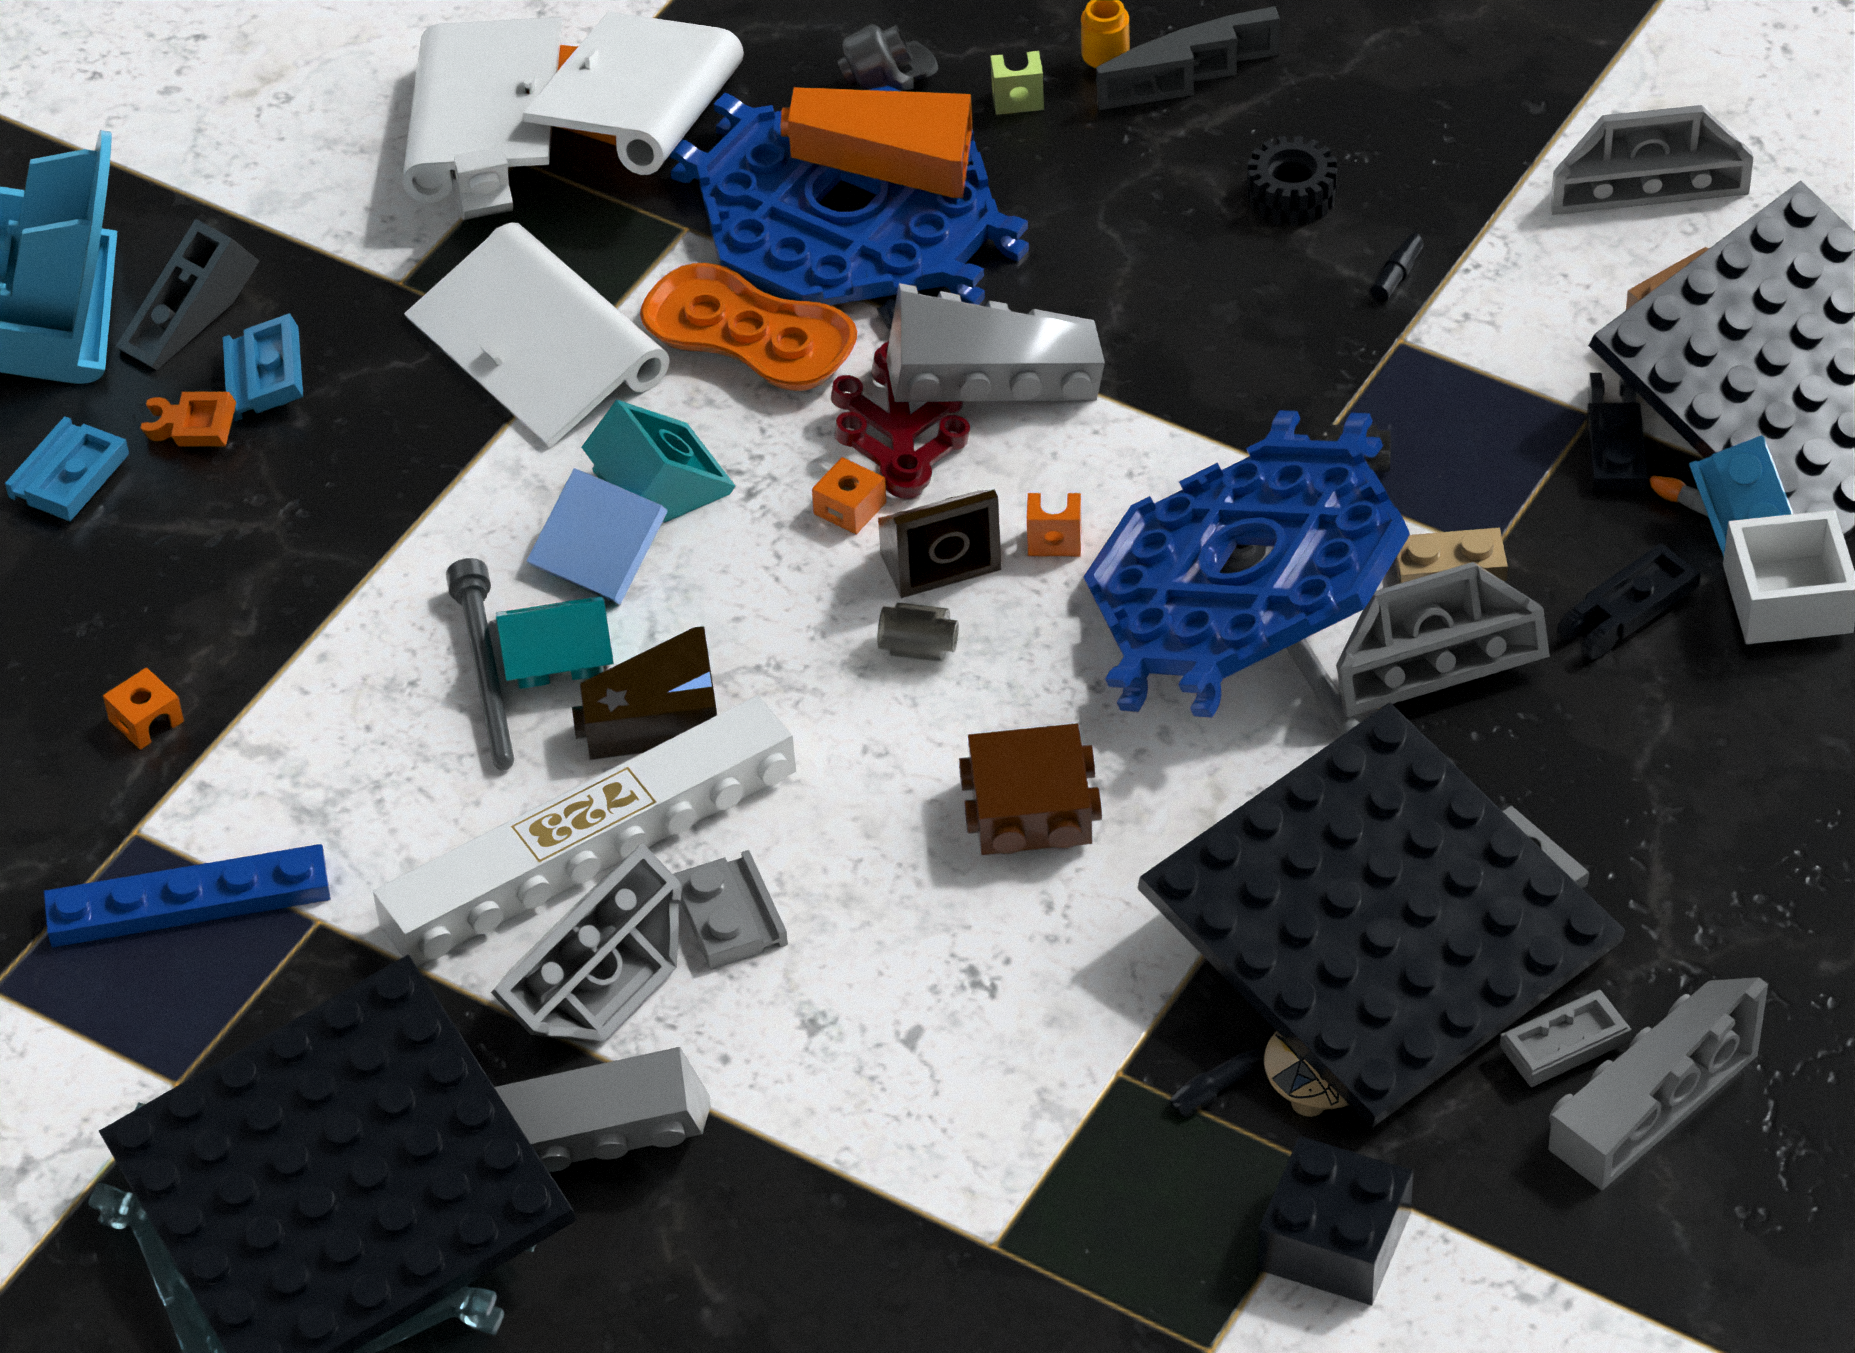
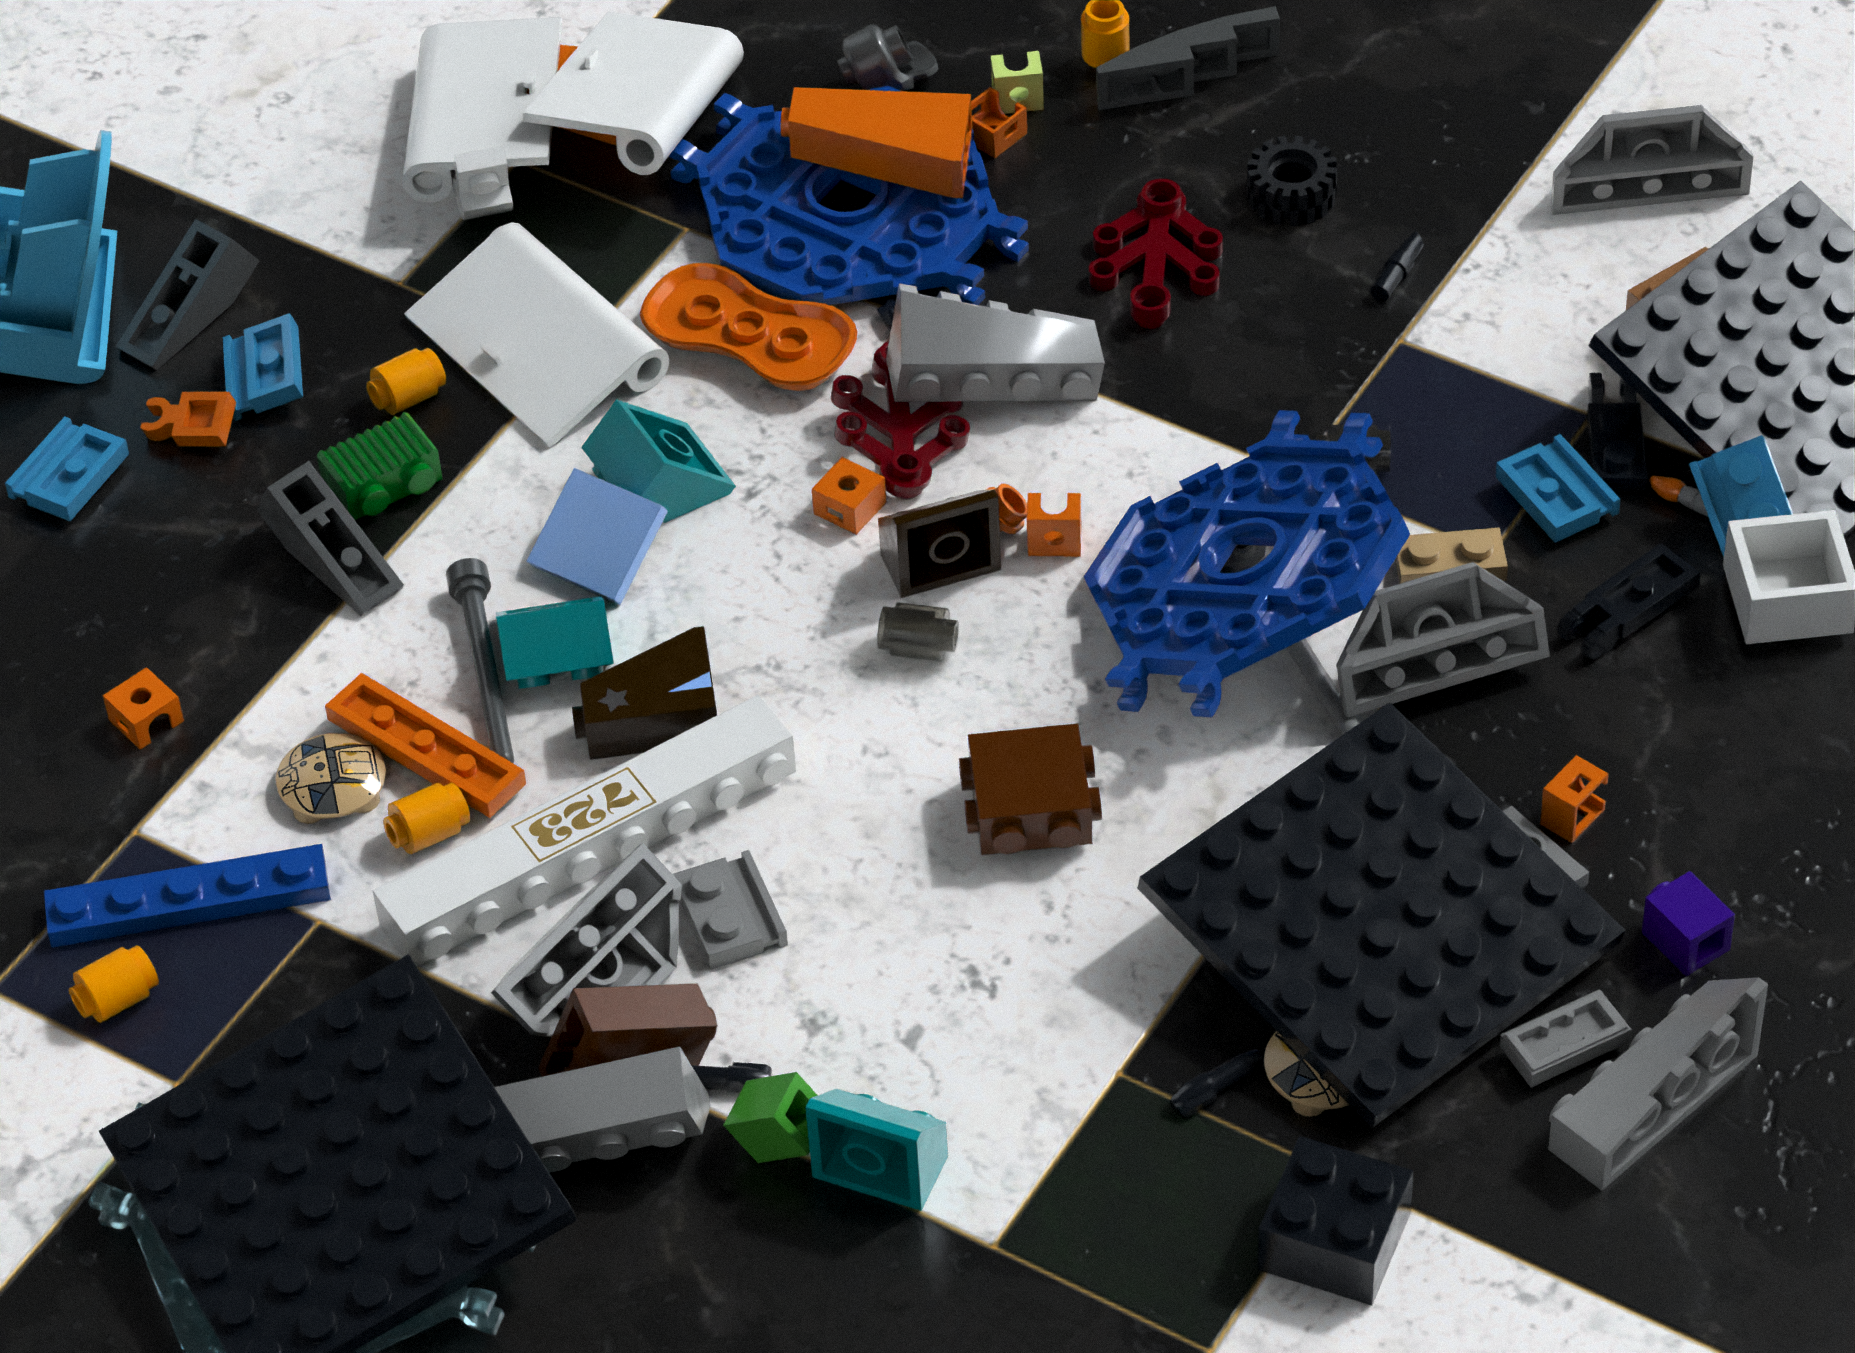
(113, 983): none -> light orange brick
(327, 539): none -> dark grey slope
(331, 777): none -> tan dish
(380, 466): none -> green brick
(405, 380): none -> light orange brick
(425, 744): none -> orange plate
(426, 817): none -> light orange brick
(629, 1022): none -> reddish brown slope
(731, 1077): none -> black piece
(772, 1117): none -> bright green brick
(875, 1147): none -> teal slope
(990, 116): none -> orange piece
(1011, 508): none -> orange plate
(1159, 205): none -> dark red plant
(1557, 488): none -> dark azure plate
(1568, 794): none -> orange piece
(1687, 923): none -> dark purple brick

